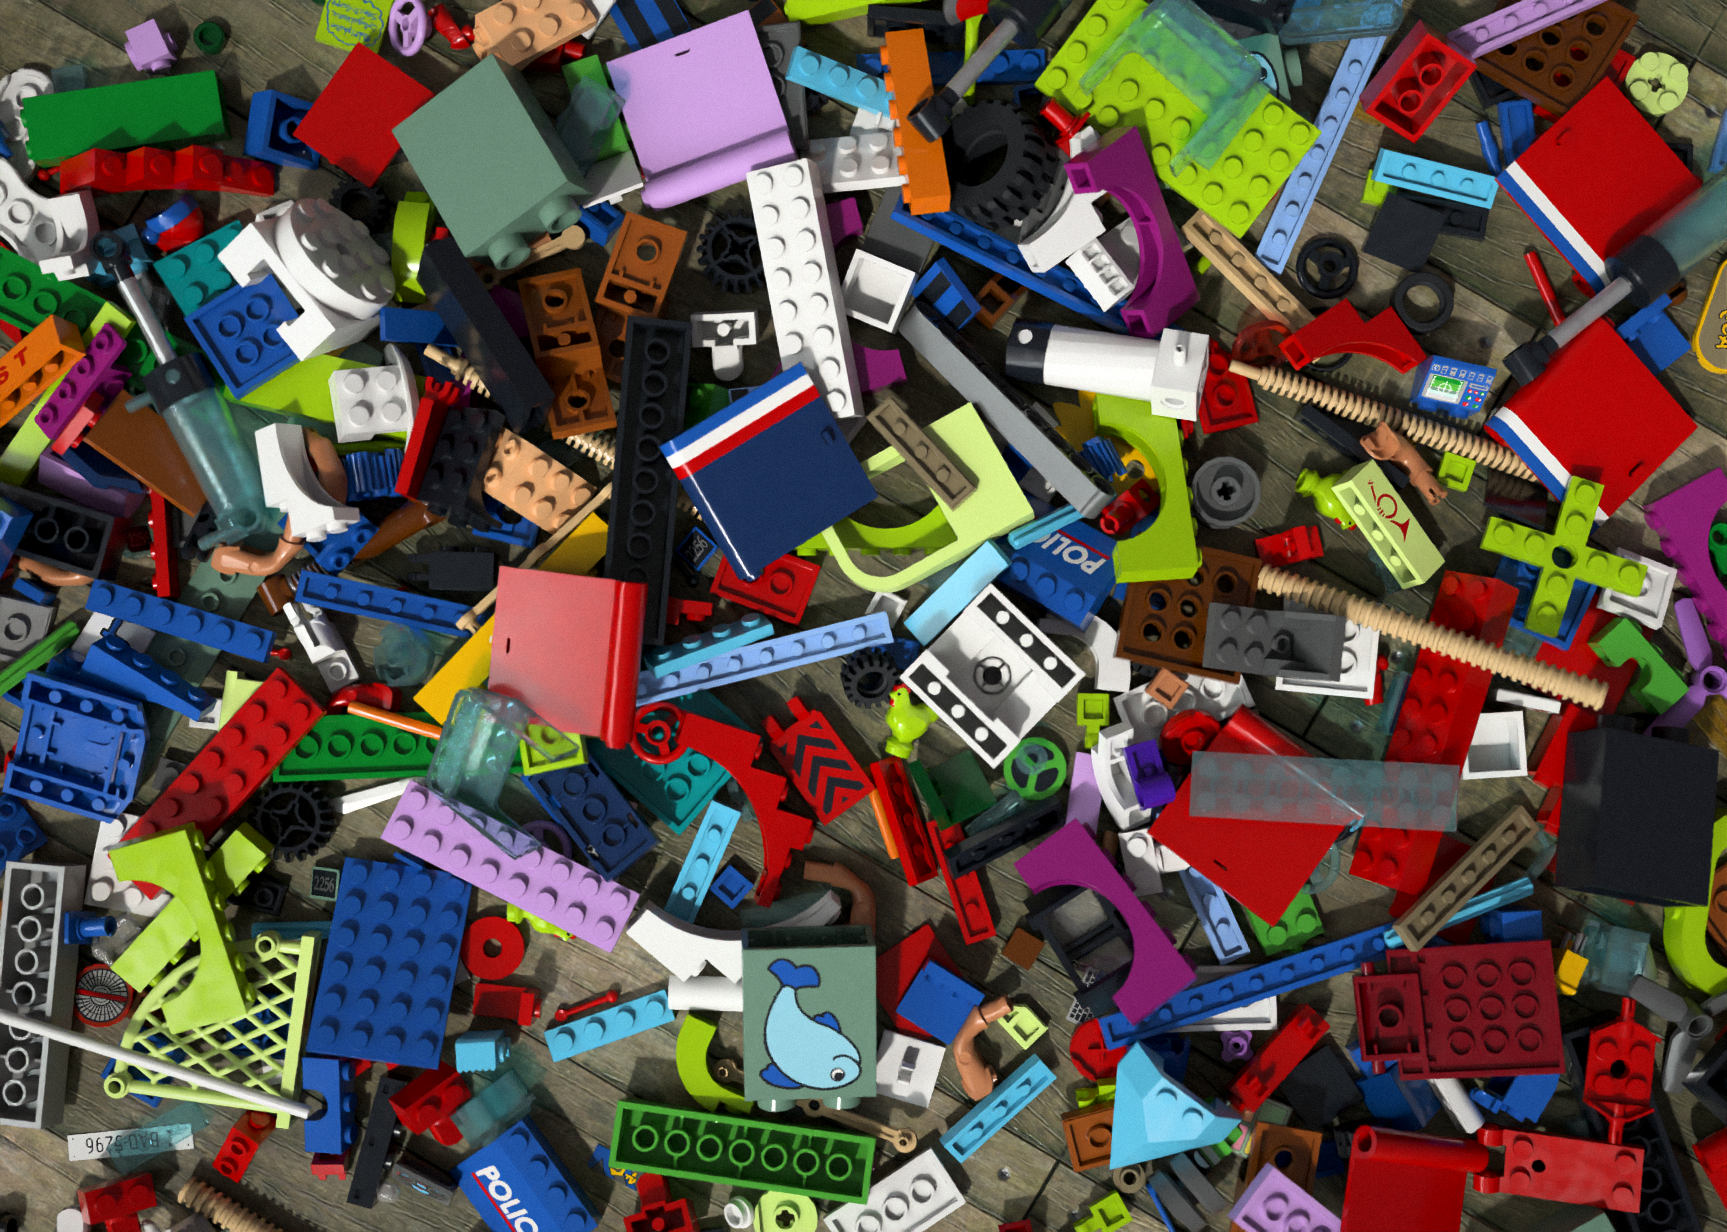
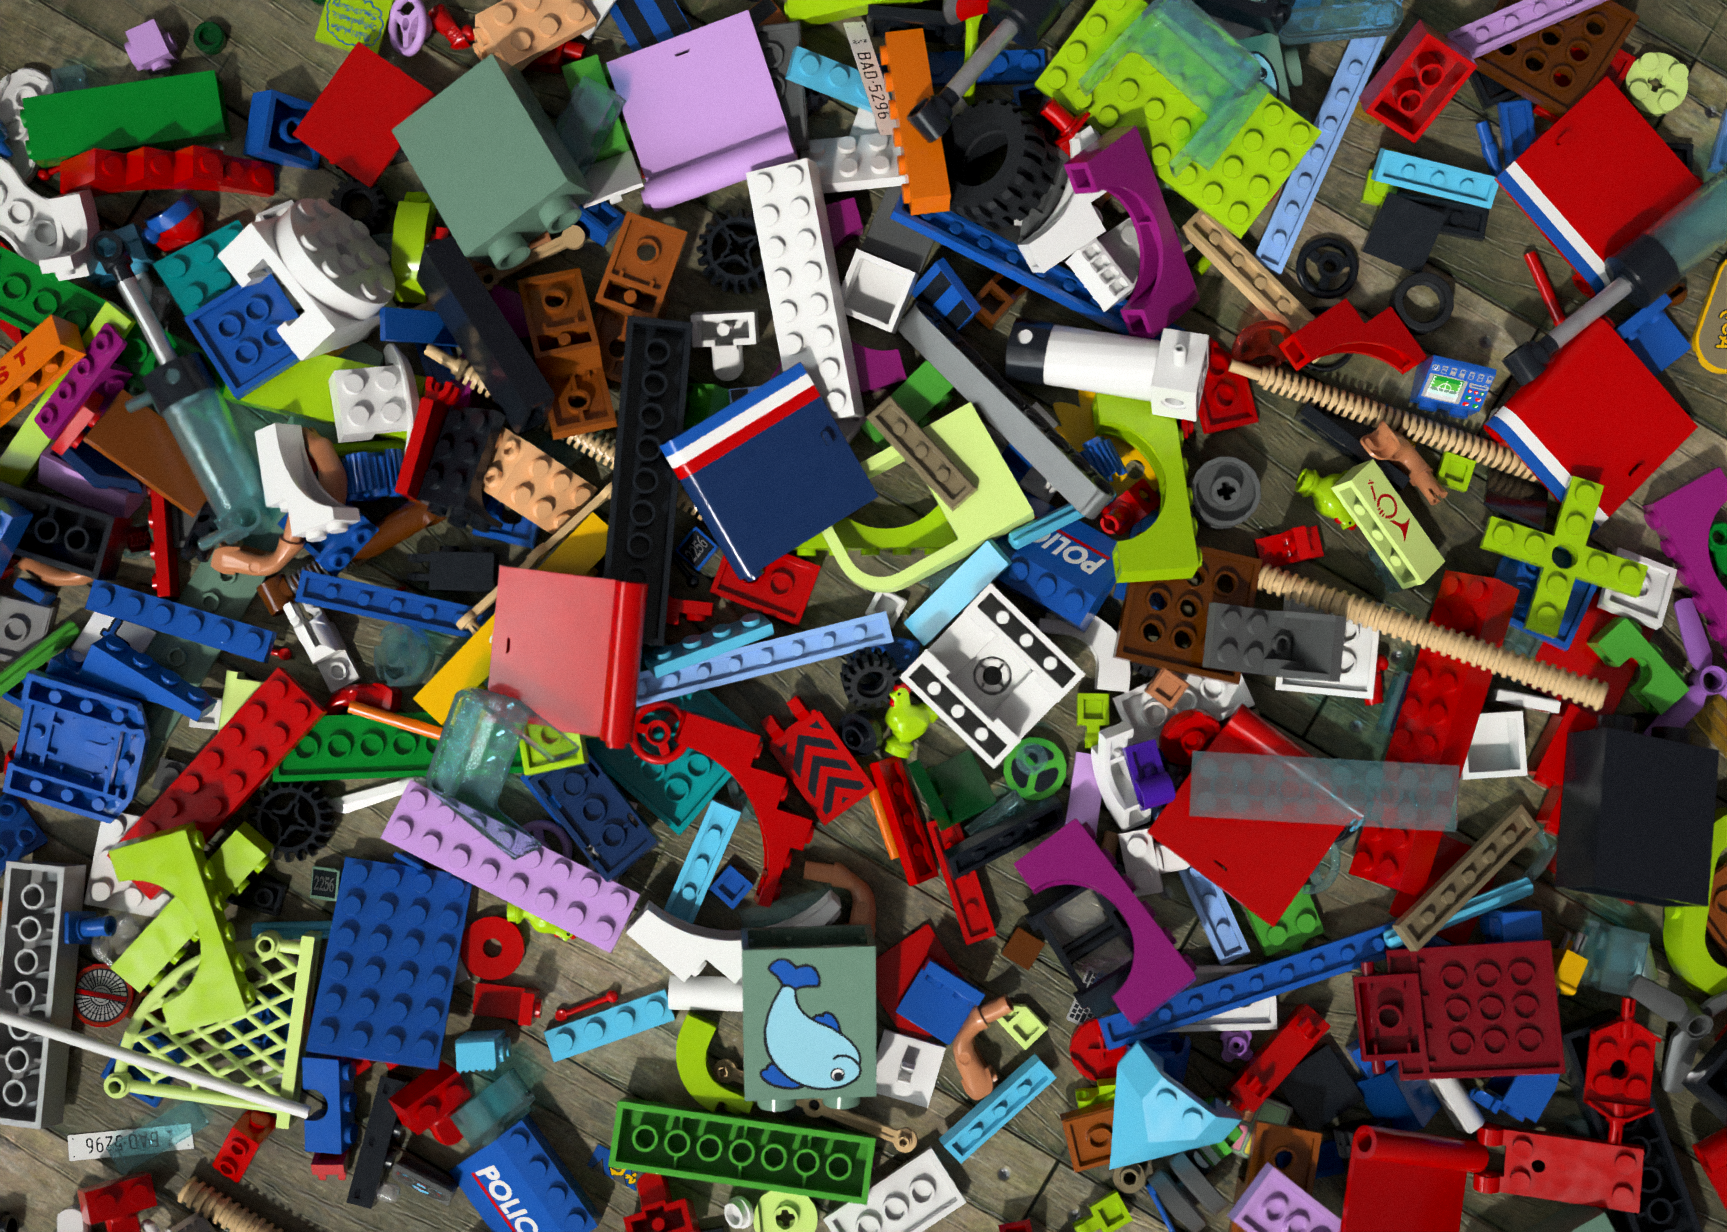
(860, 732): none -> black plate
(870, 75): none -> white sticker
(918, 398): none -> bright green brick

